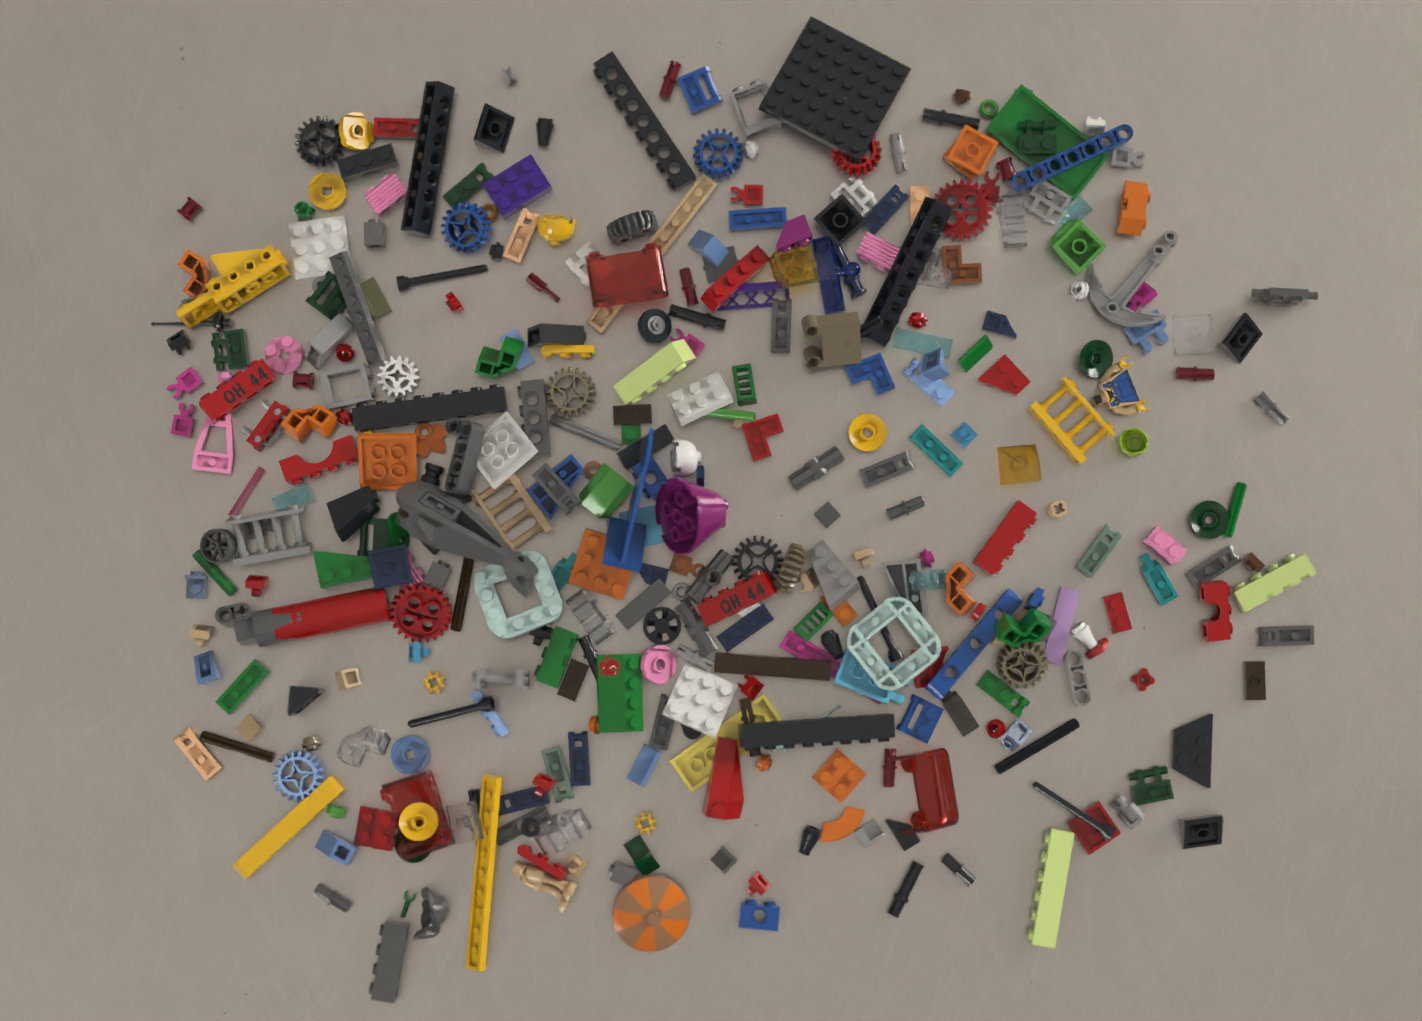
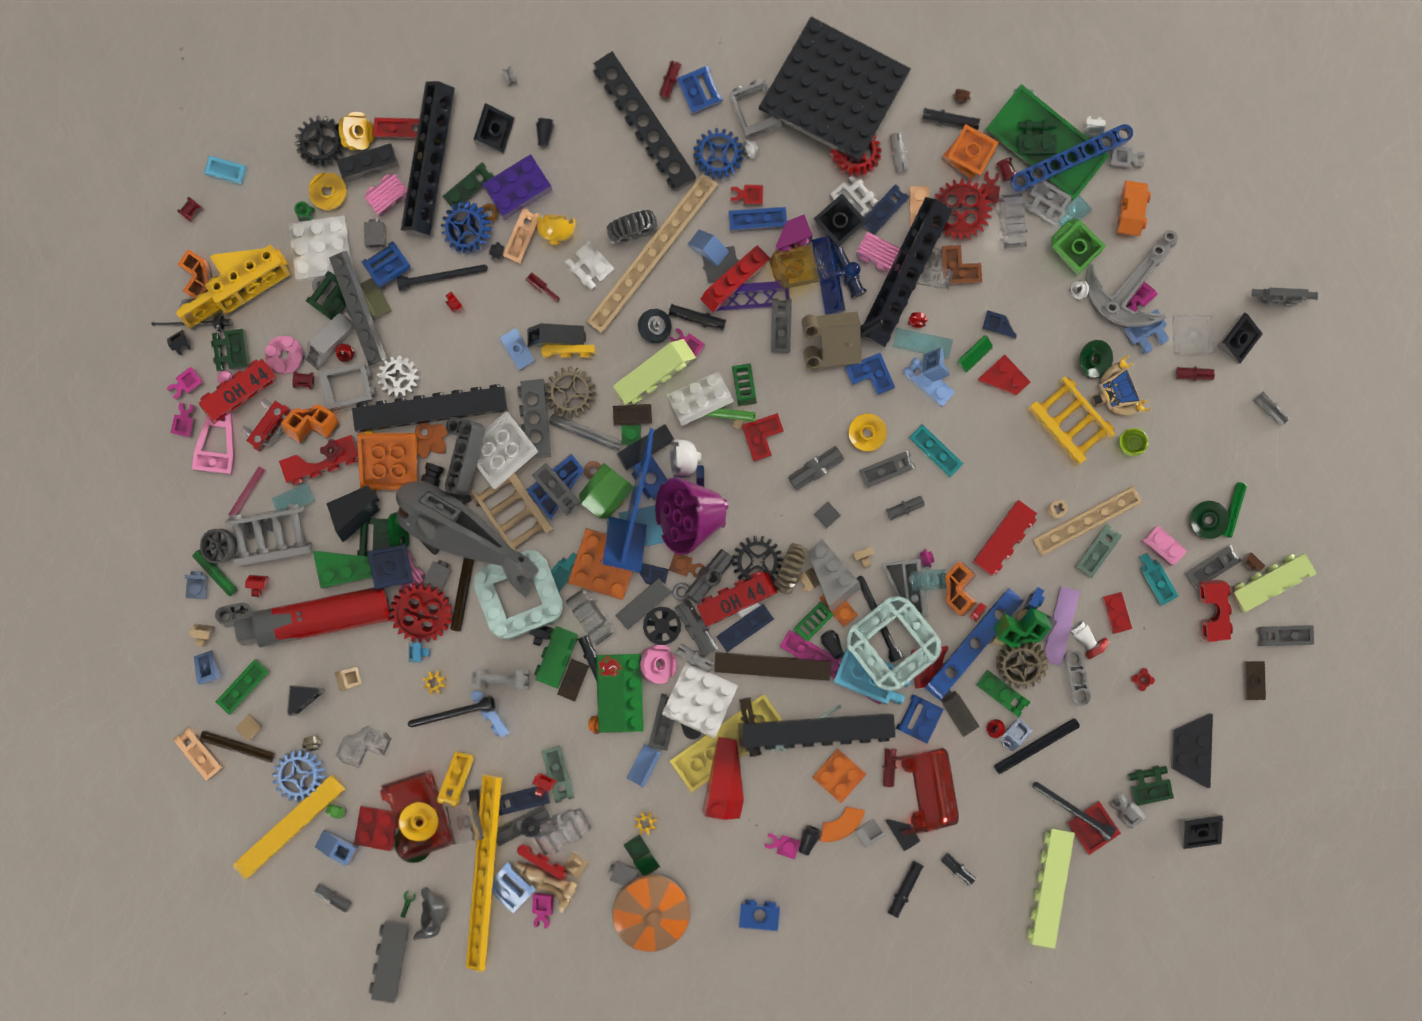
(225, 170): none -> medium azure tile
(336, 450): none -> dark red plate
(344, 417): red plate -> none
(389, 268): none -> blue plate
(399, 757): medium blue plate -> none
(455, 778): none -> yellow plate
(495, 362): green brick -> none
(506, 892): none -> light blue plate
(543, 907): none -> dark pink plate
(579, 759): dark blue plate -> none
(626, 276): clear red windscreen -> none
(688, 286): dark red axle -> none
(724, 859): dark grey panel -> none
(751, 687): red tile -> none
(758, 884): red tile -> none
(764, 763): orange plate -> none
(786, 846): none -> dark pink plate
(963, 434): dark azure tile -> none
(991, 103): bright green plate -> none
(1018, 464): clear yellow slope -> none
(1087, 521): none -> tan tile

